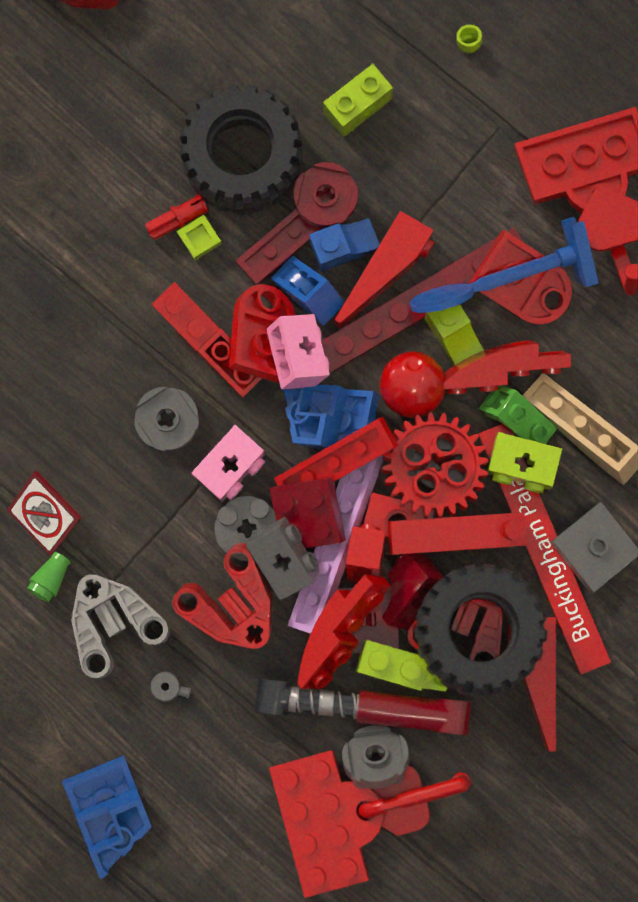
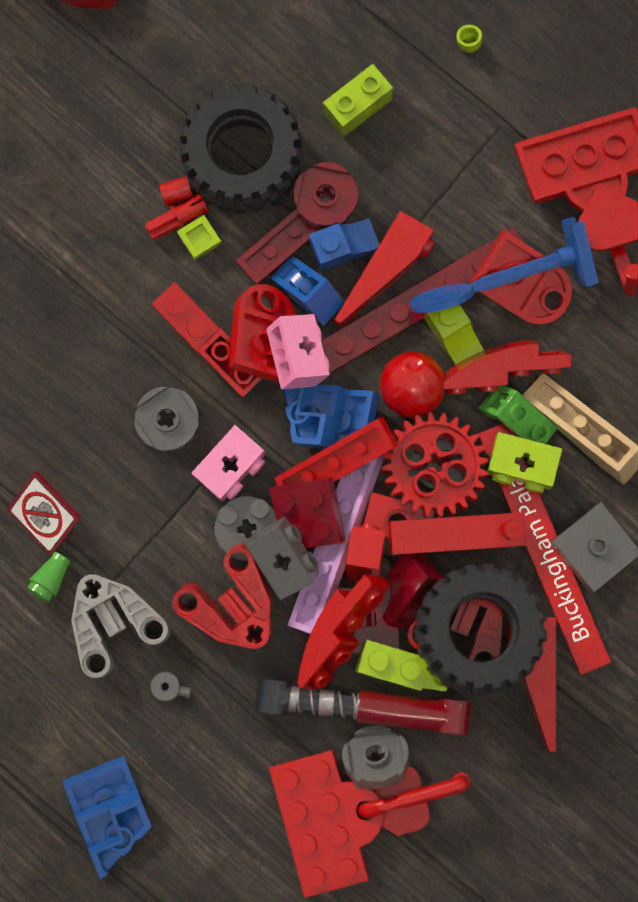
(175, 190): none -> red hinge

